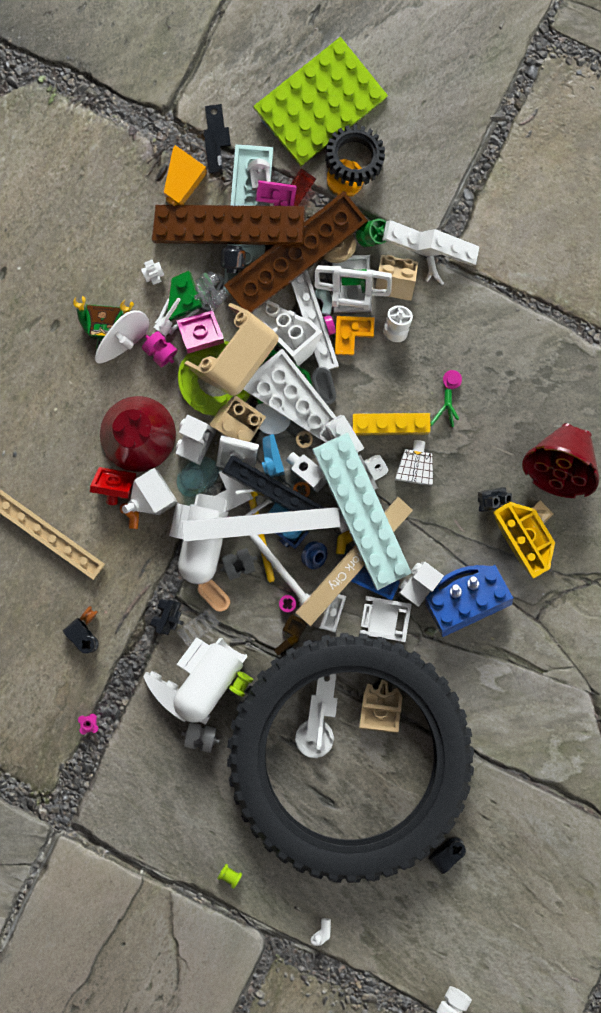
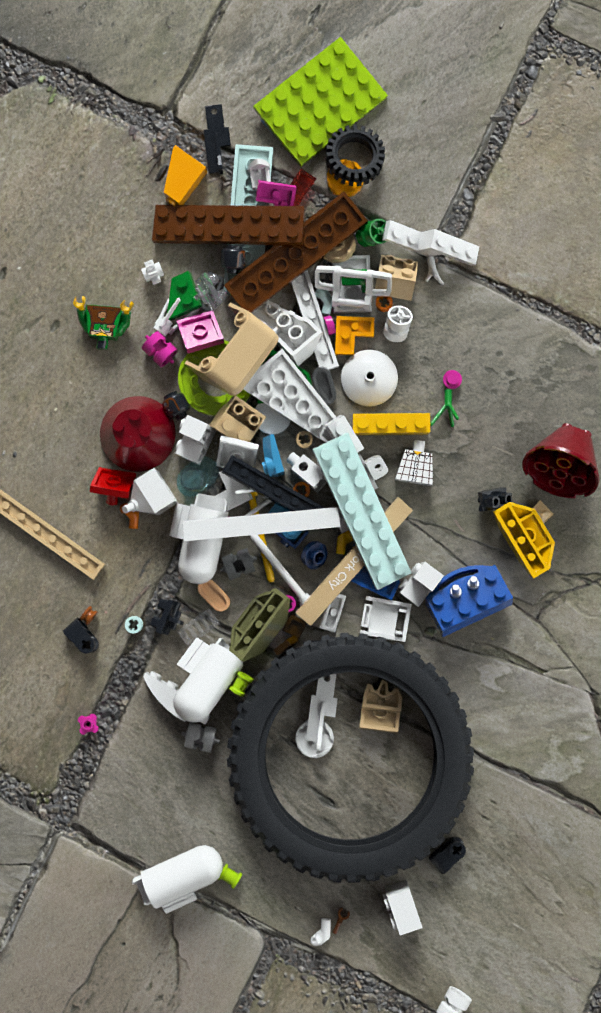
(122, 335): white shield -> none
(139, 625): none -> light aqua bush
(176, 405): none -> black head
(176, 879): none -> white piece
(259, 624): none -> olive wedge
(340, 919): none -> reddish brown hand
(364, 390): none -> white dish
(386, 308): none -> orange bush
(404, 913): none -> white brick

